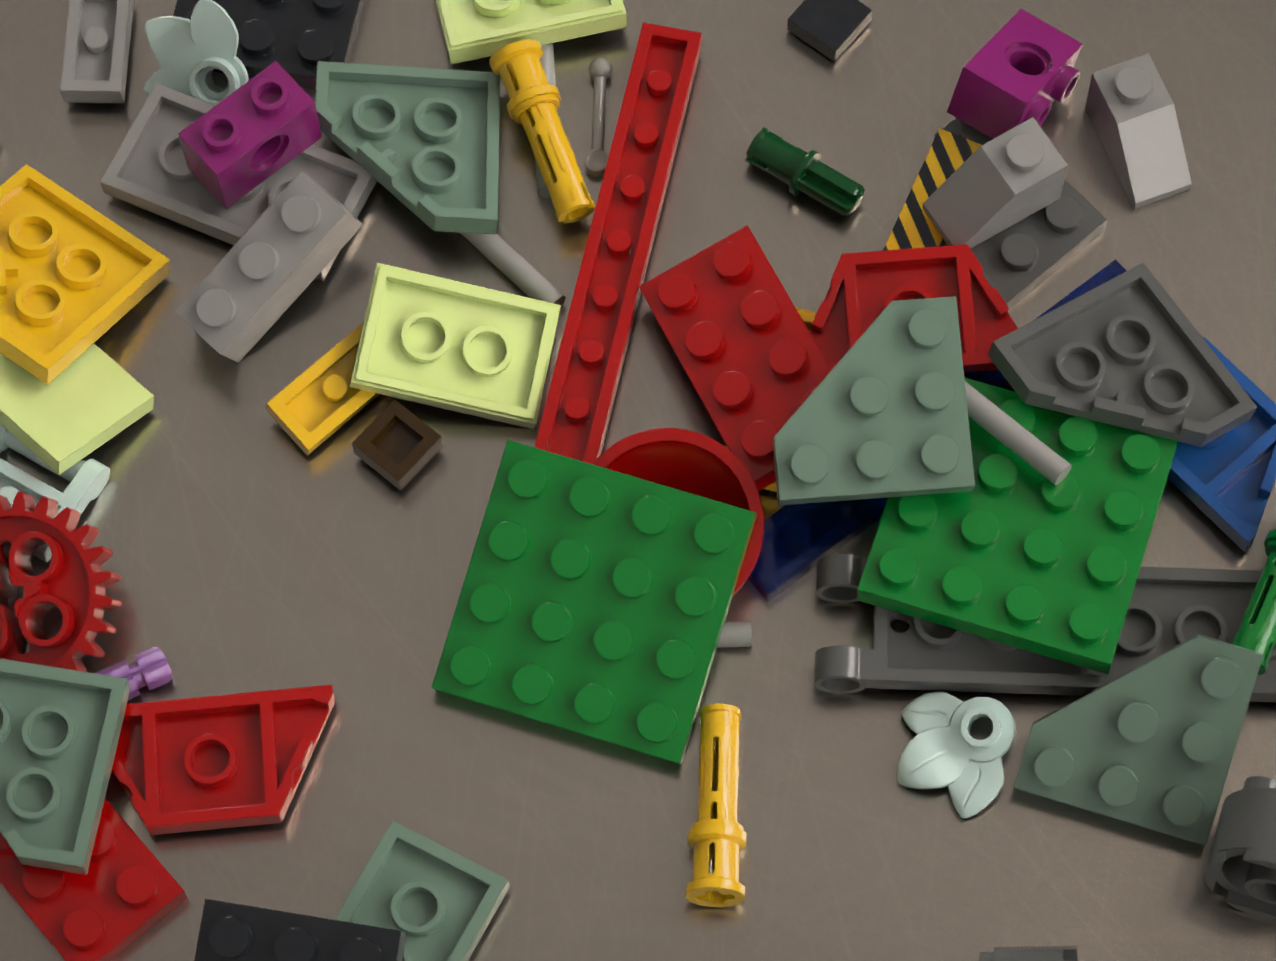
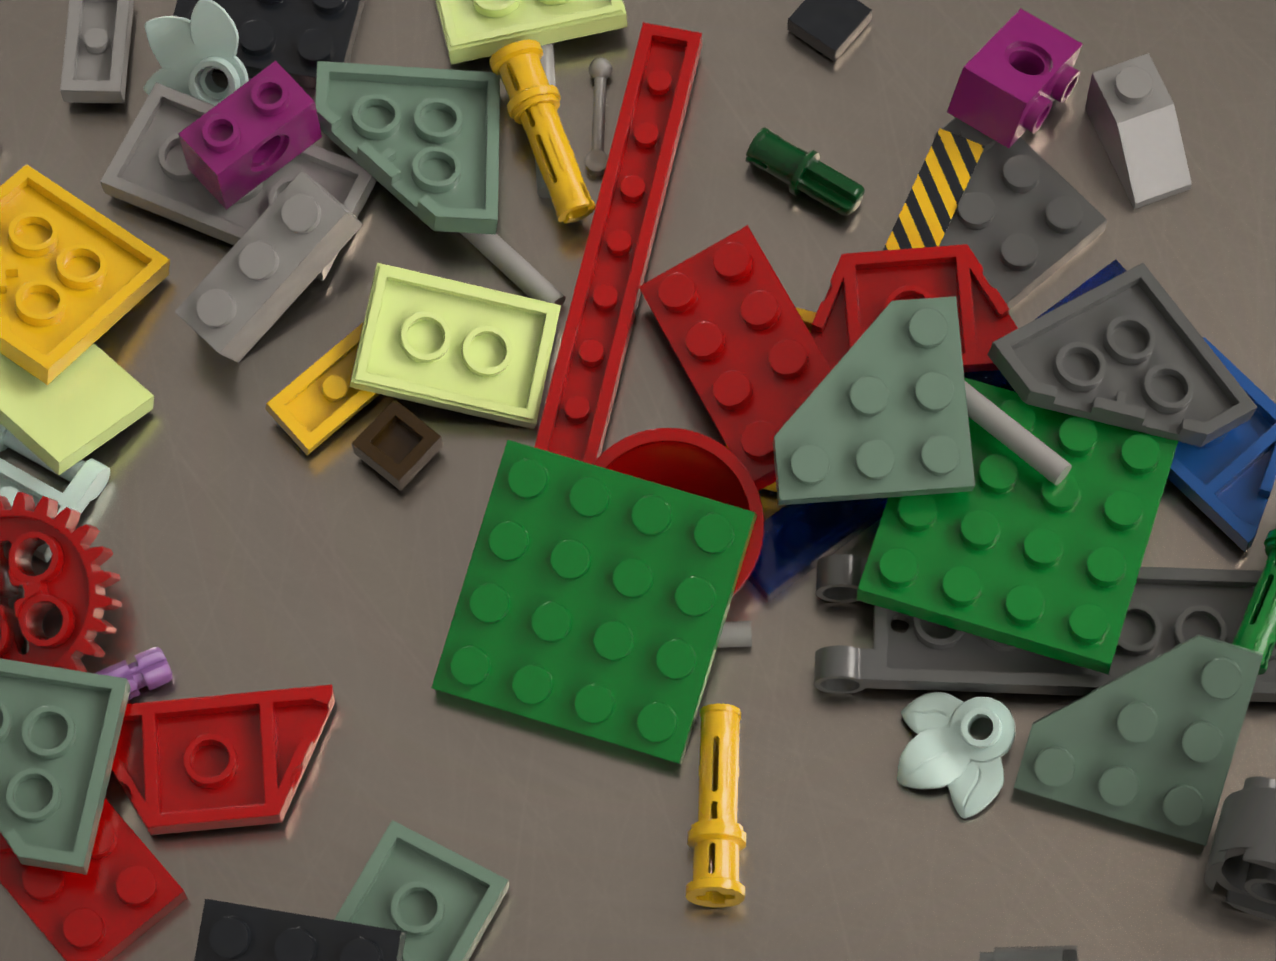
(998, 186): light grey slope -> none

